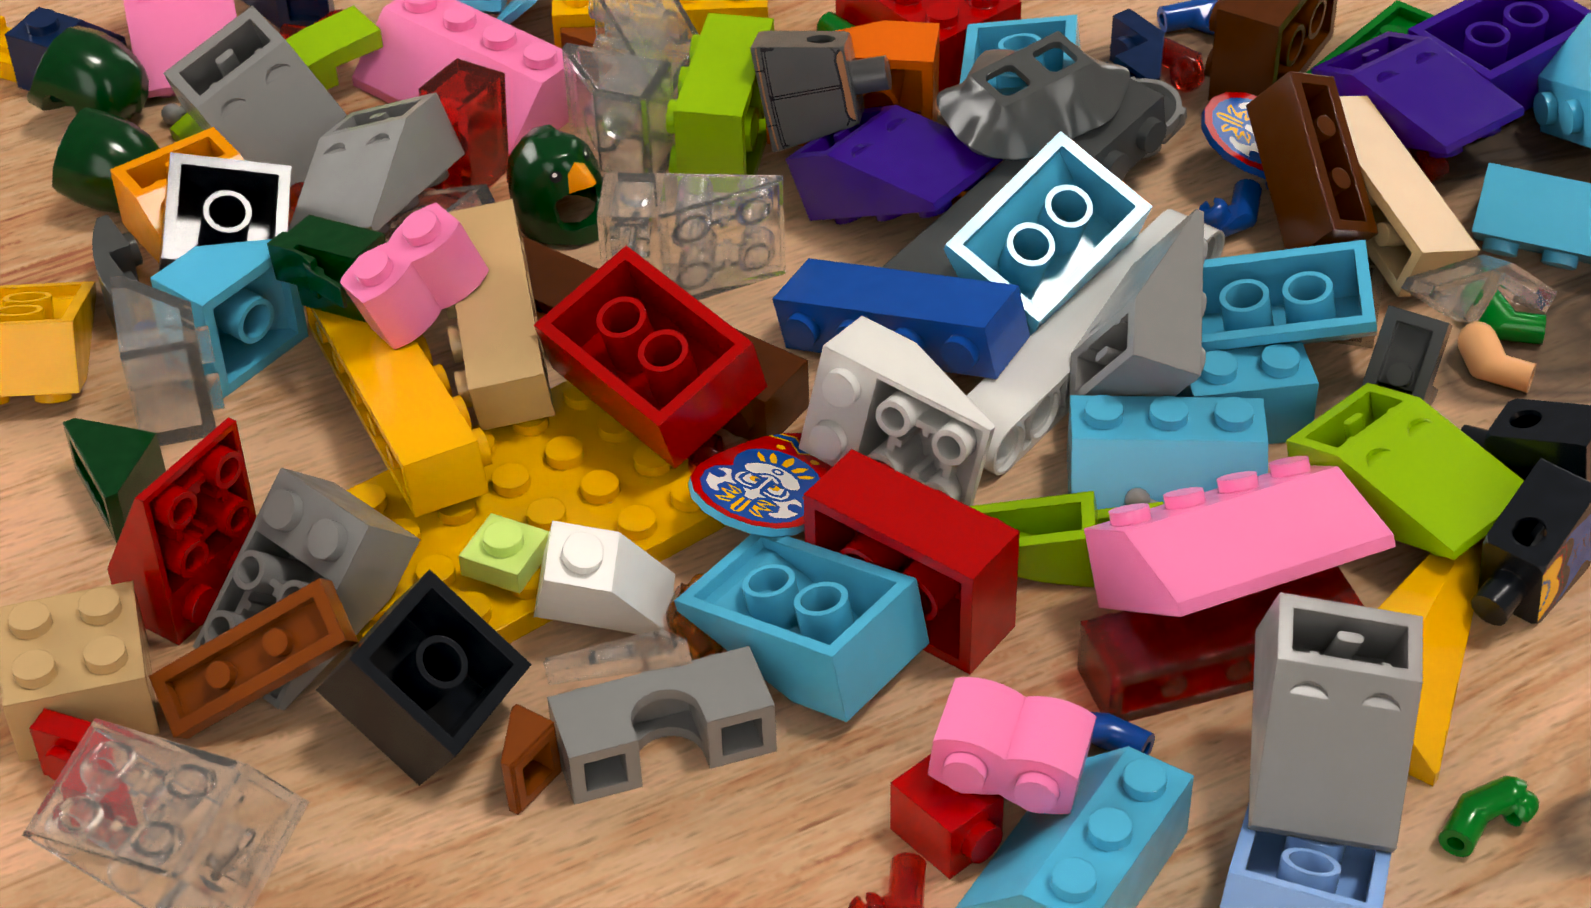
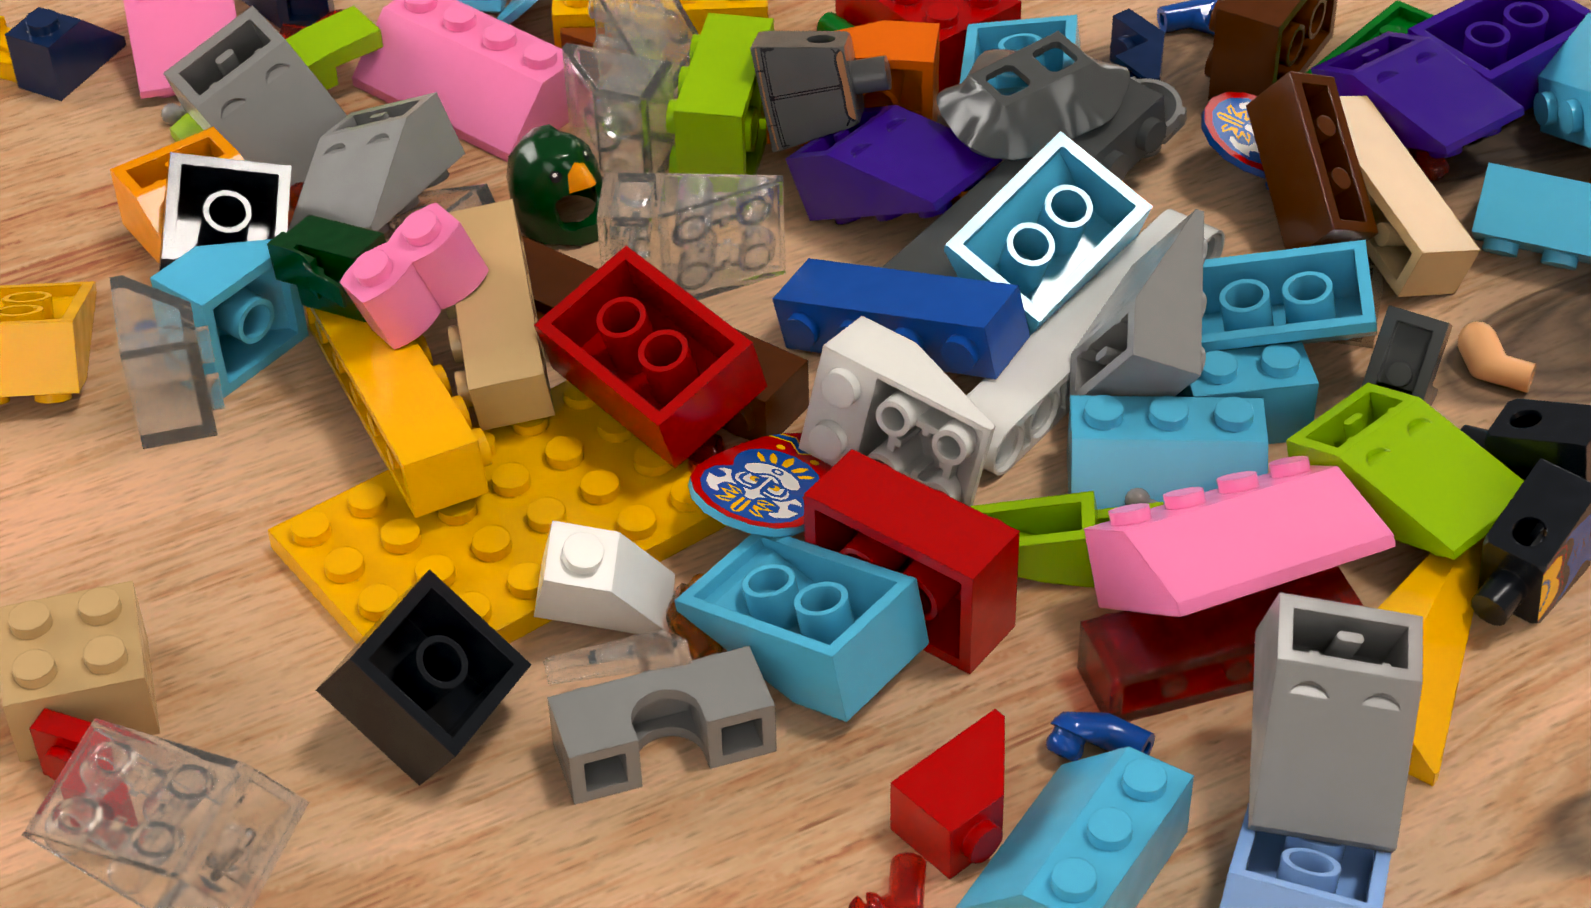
(88, 152): dark green piece -> none
(89, 71): dark green piece -> none
(113, 256): dark grey slope -> none
(113, 465): dark green slope -> none
(186, 534): red slope -> none
(253, 658): dark orange plate -> none
(306, 534): light grey slope -> none
(478, 112): clear red brick -> none
(504, 553): yellowish green plate -> none
(528, 757): dark orange slope -> none
(1011, 745): bright pink brick -> none
(1184, 66): clear red arm -> none
(1240, 214): blue arm -> none
(1468, 286): clear slope -> none
(1482, 804): green arm -> none
(1513, 325): green arm -> none

